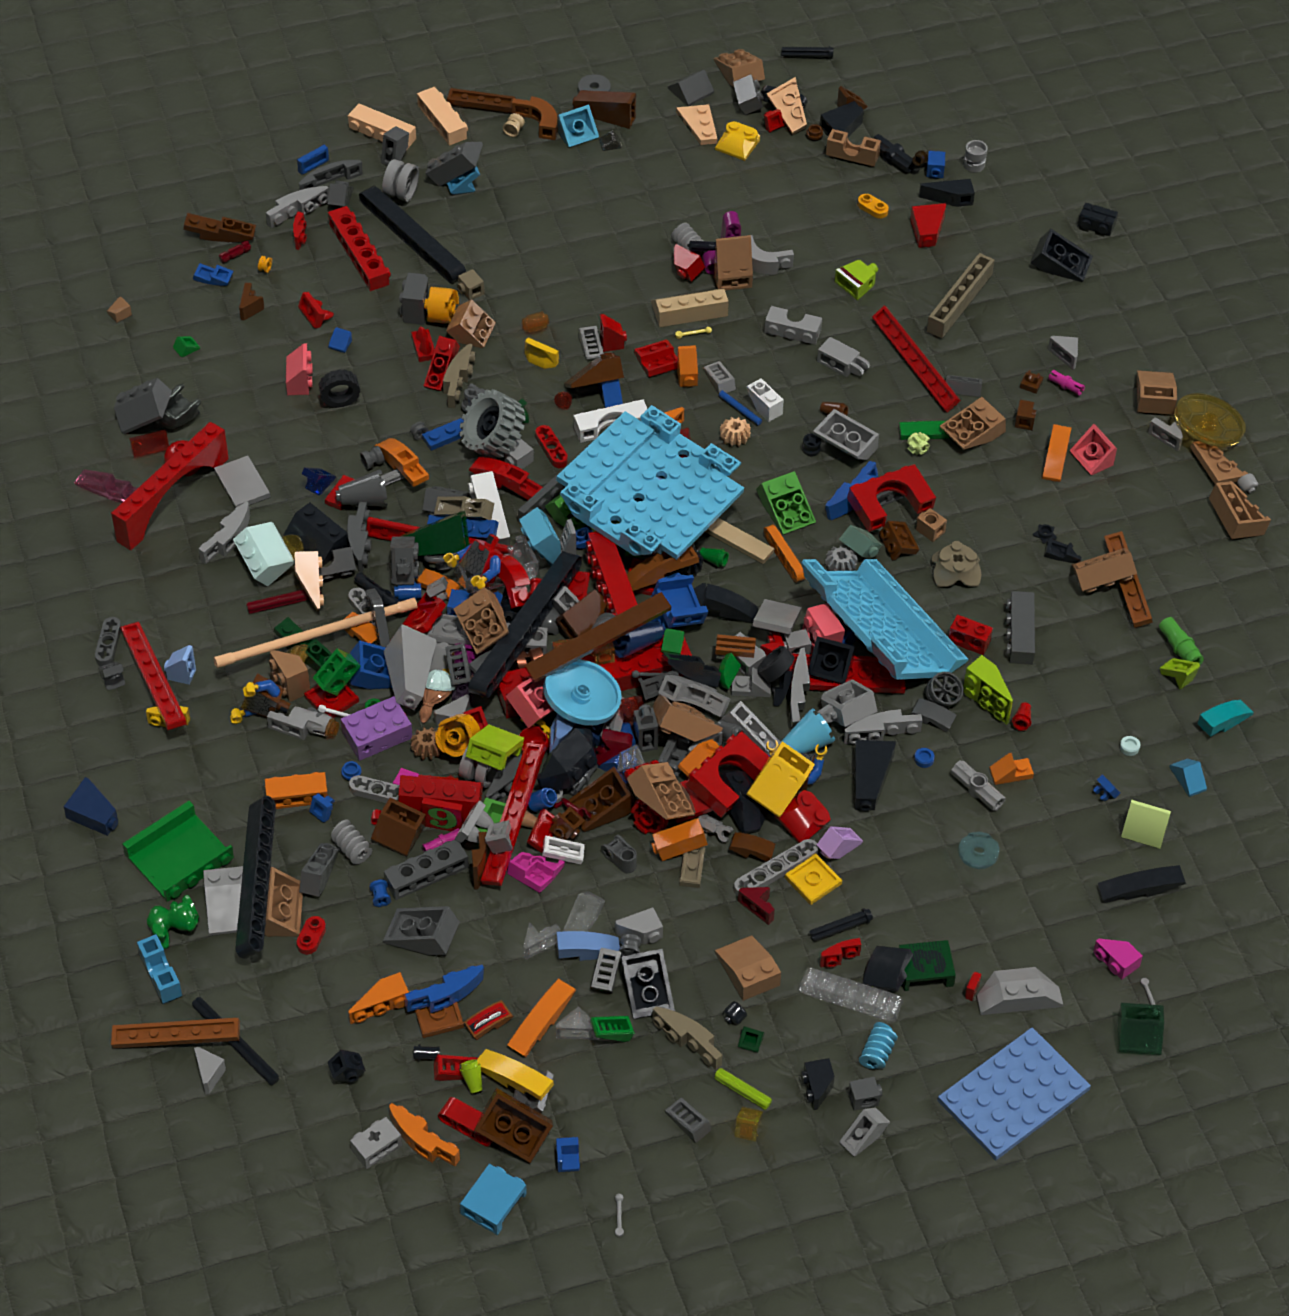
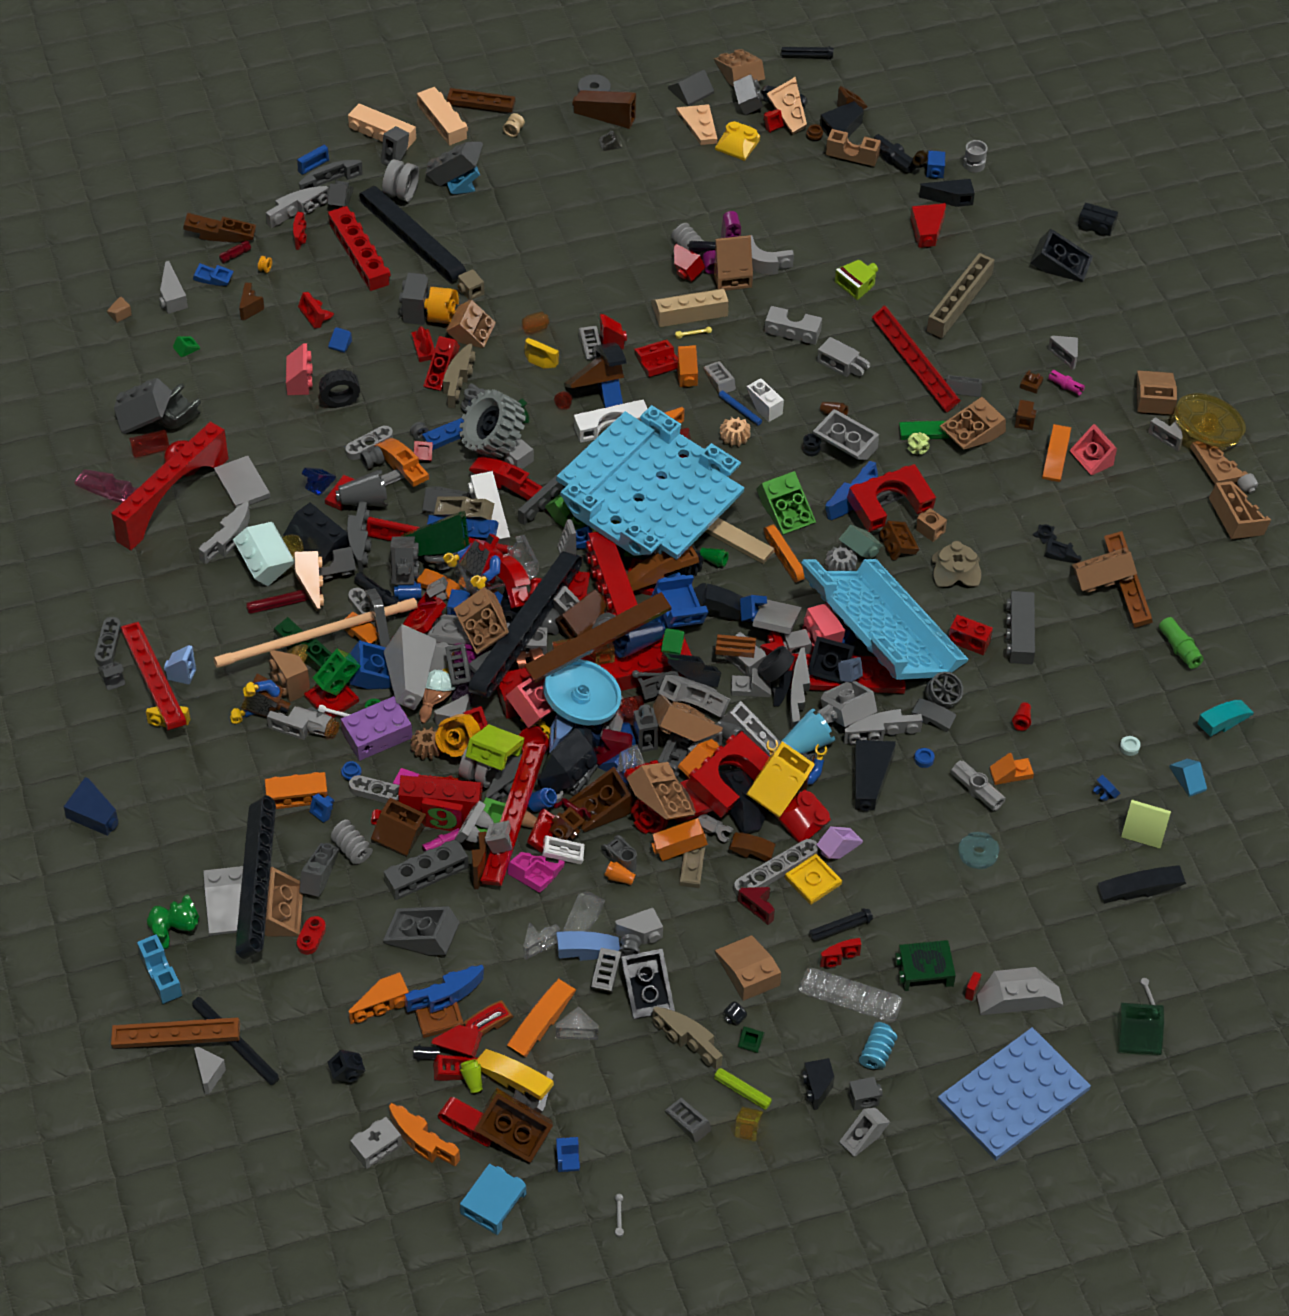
(172, 293): none -> light grey slope
(176, 851): green panel -> none
(359, 444): none -> light grey beam
(380, 893): blue bush -> none
(423, 450): none -> plate
(460, 1039): none -> red slope
(540, 111): dark orange arch -> none
(541, 535): medium azure slope -> none
(551, 453): red beam -> none
(577, 126): medium azure slope -> none
(612, 353): none -> black slope
(619, 873): none -> orange cone
(623, 1022): green slope -> none
(729, 668): green brick -> none
(750, 607): none -> blue panel
(850, 669): none -> sand blue slope
(873, 206): light orange plate -> none
(887, 968): black slope -> none
(988, 688): lime slope -> none
(1118, 956): dark pink slope -> none
(1182, 670): lime slope -> none

